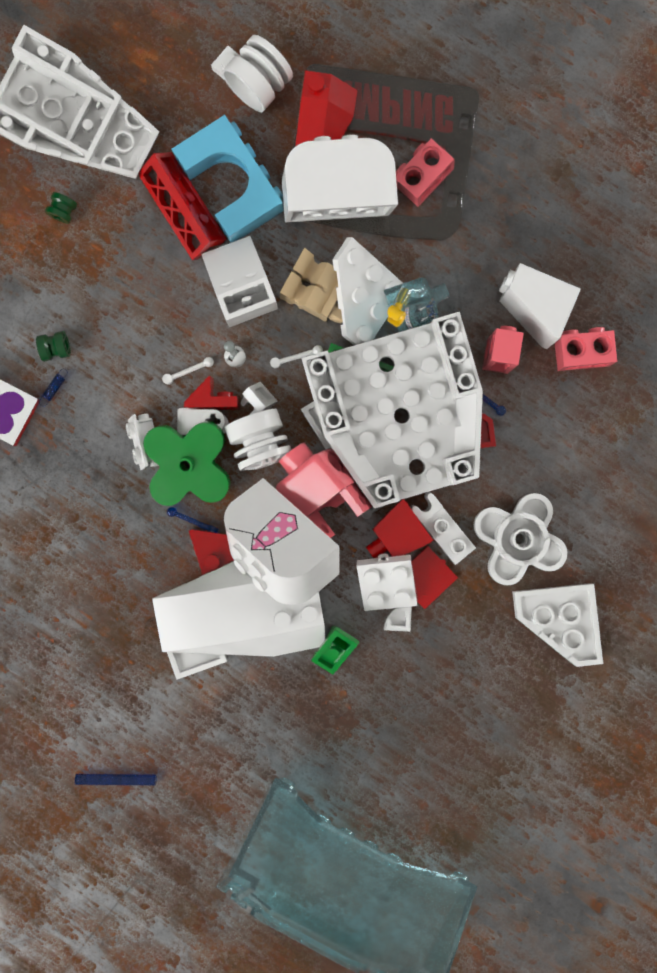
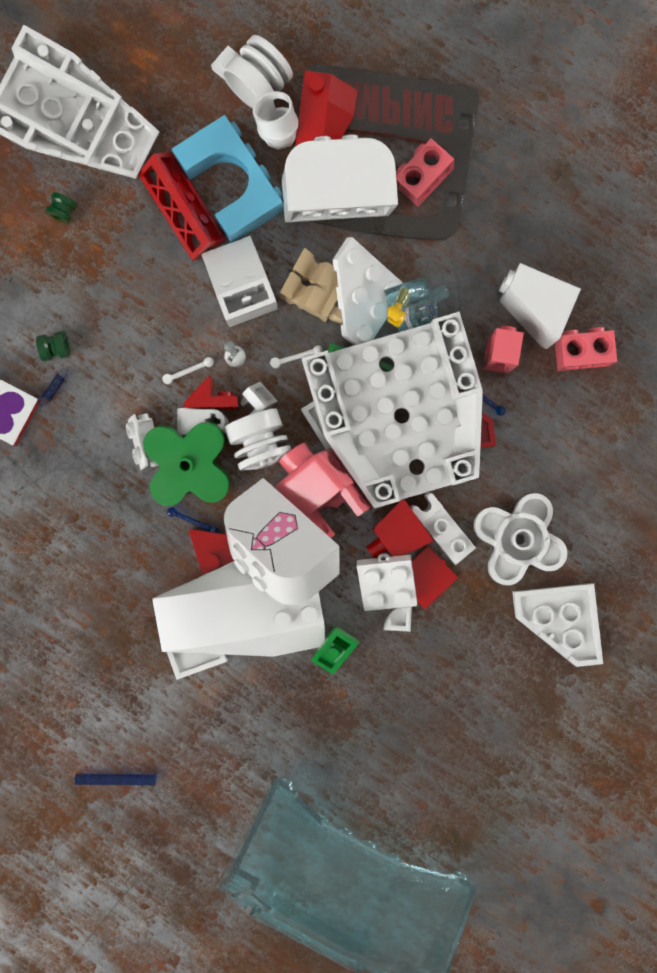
(274, 124): none -> white helmet

